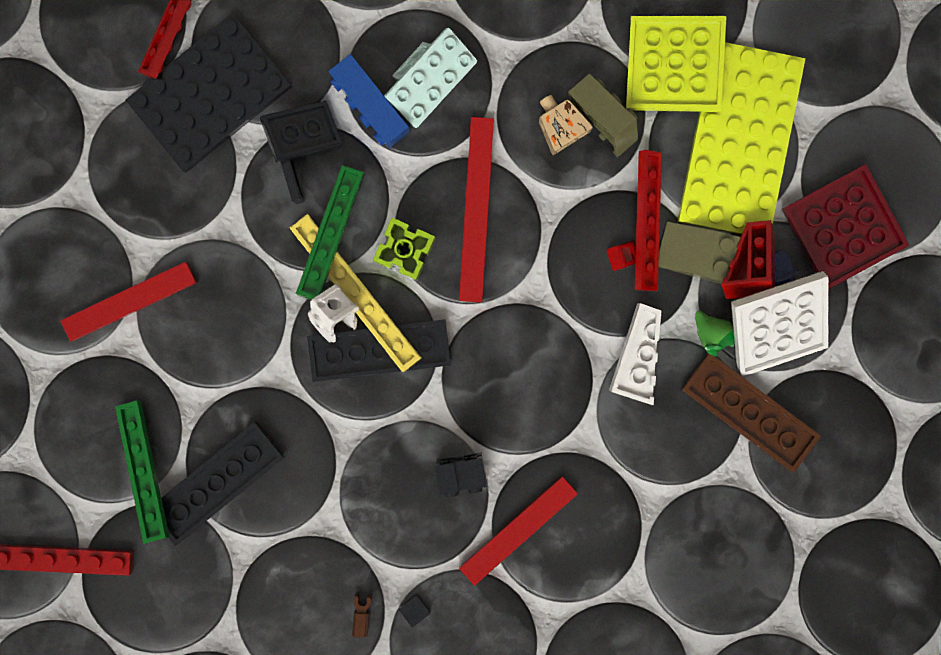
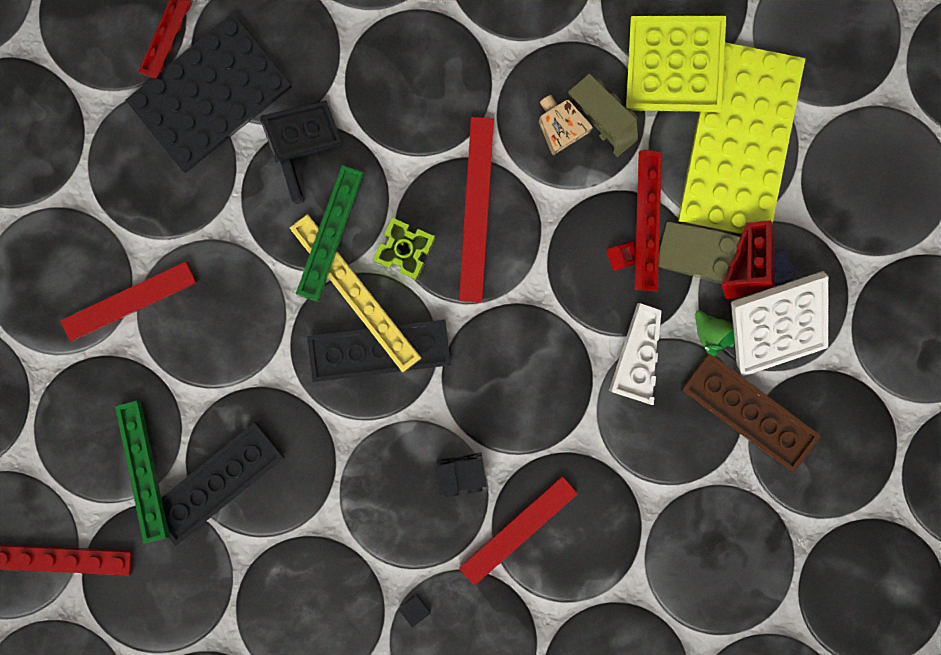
(325, 318): white piece -> none
(361, 617): reddish brown bar -> none
(369, 101): blue brick -> none
(429, 76): light aqua bracket -> none
(845, 226): dark red plate -> none

